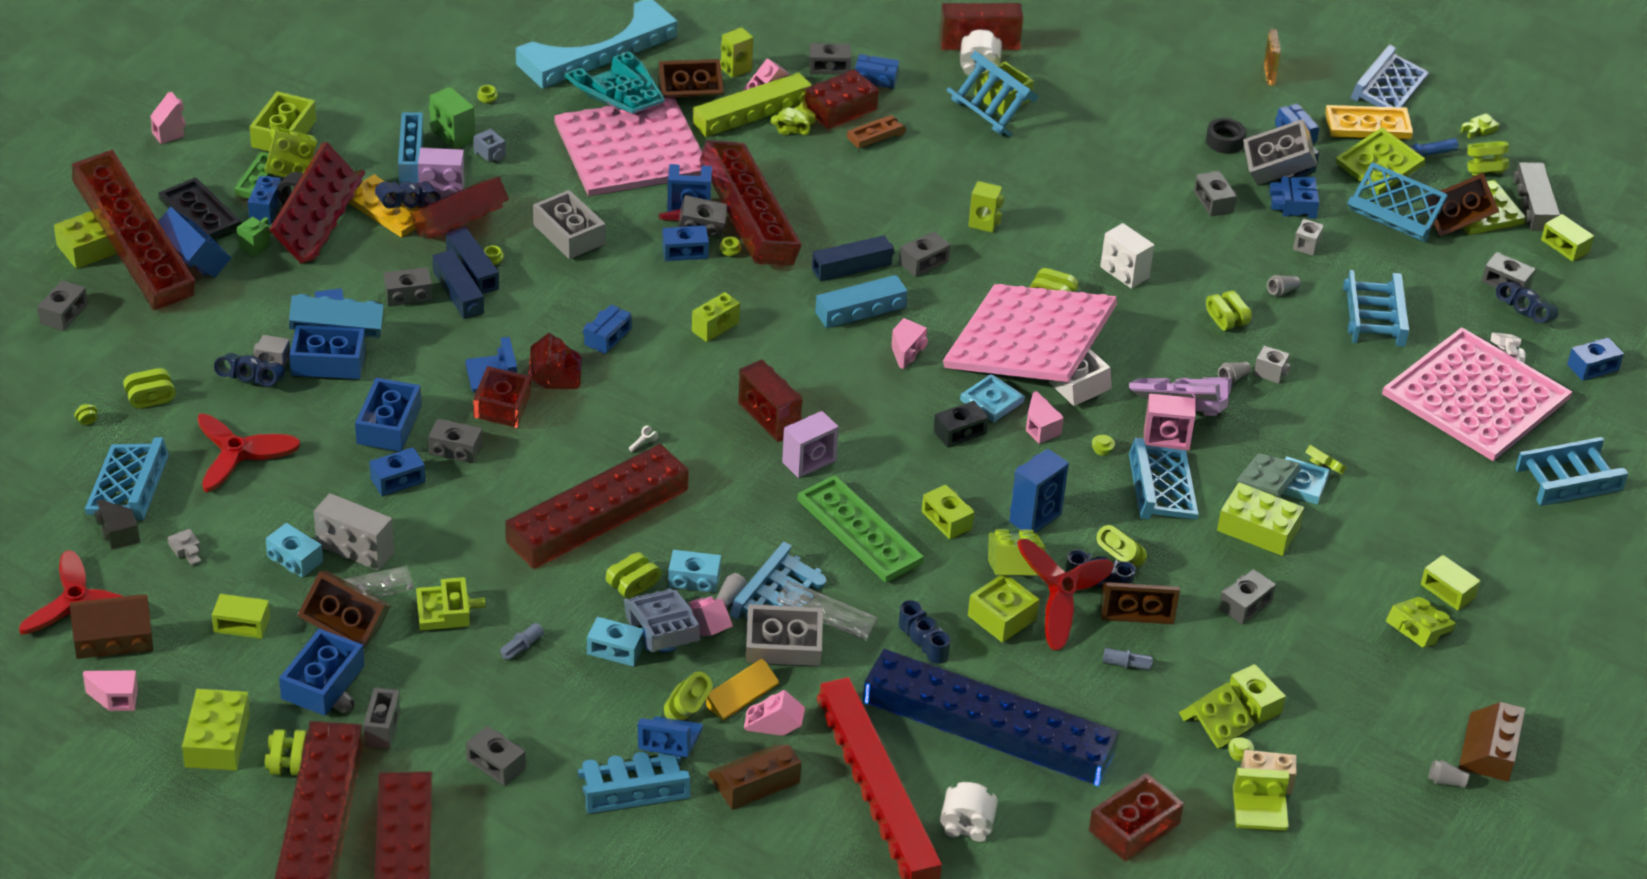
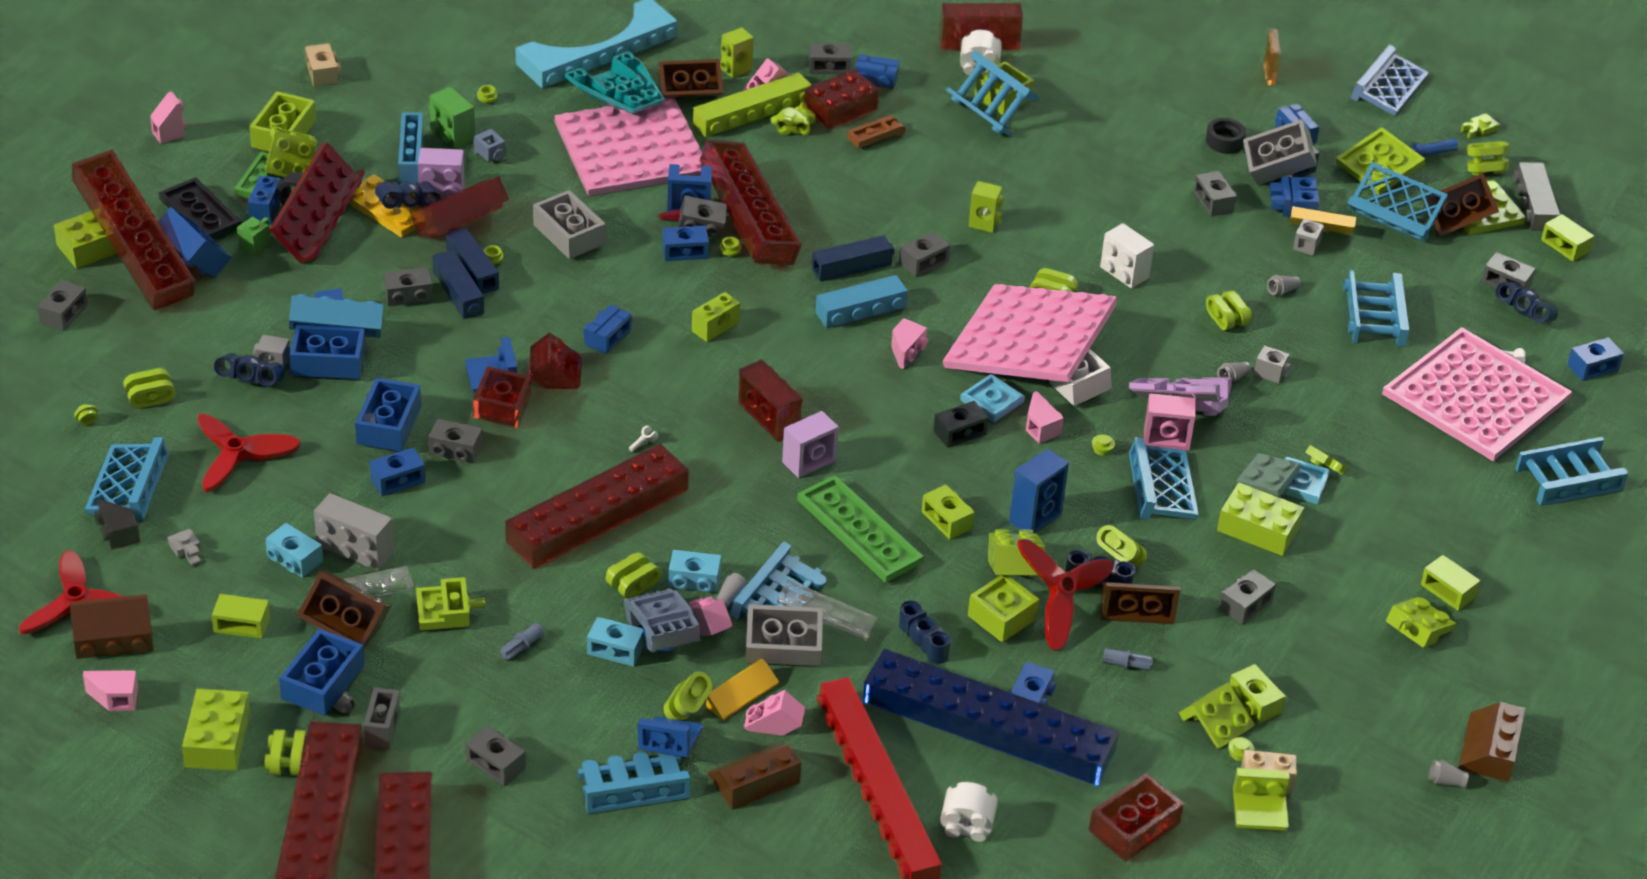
(322, 64): none -> tan brick
(1035, 683): none -> blue brick
(1331, 221): none -> yellow slope
(1363, 121): yellow plate -> none
(1506, 342): white plate -> none

